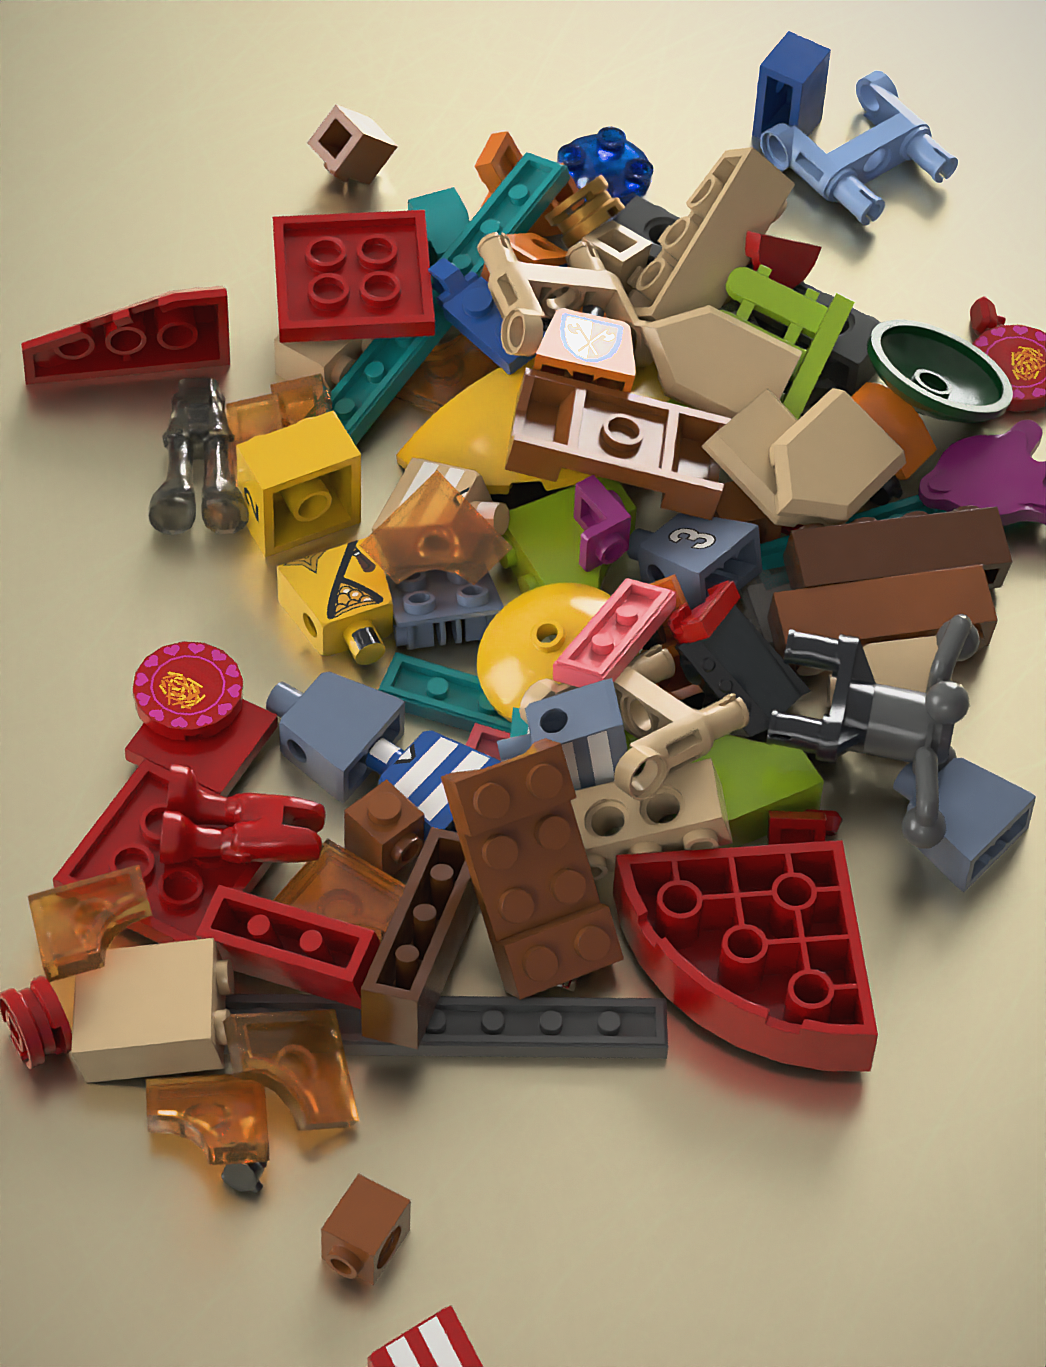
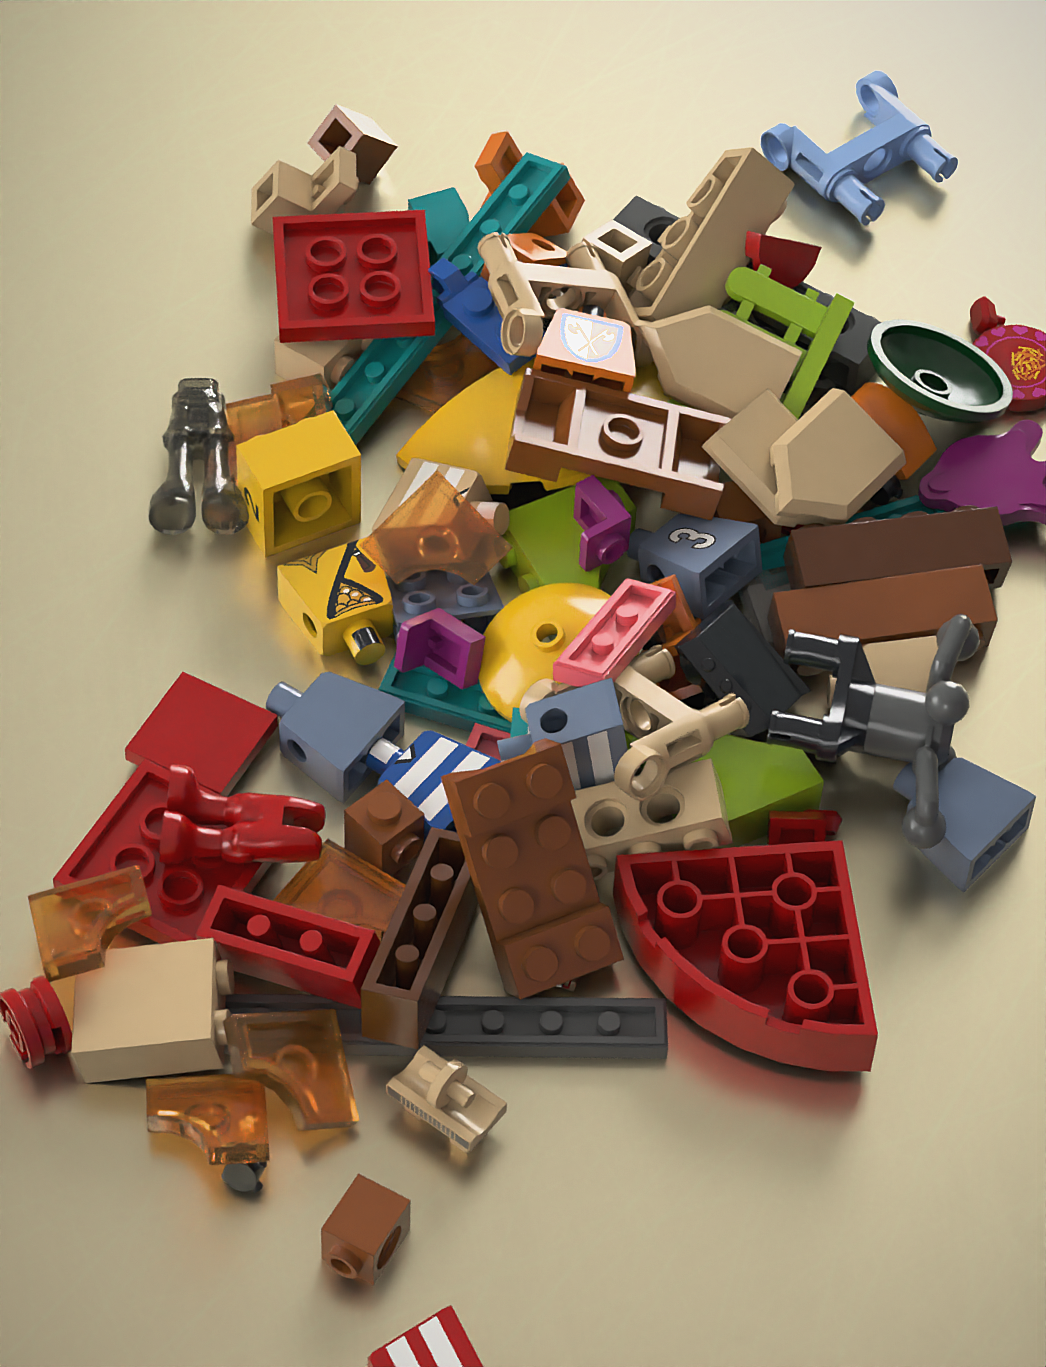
(150, 336): red wedge -> none
(188, 690): red tile -> none
(293, 192): none -> tan brick
(442, 646): none -> magenta bracket
(447, 1098): none -> tan hips
(588, 216): pearl gold wheel -> none
(614, 158): clear blue dish -> none
(702, 621): red tile -> none
(792, 85): blue brick -> none

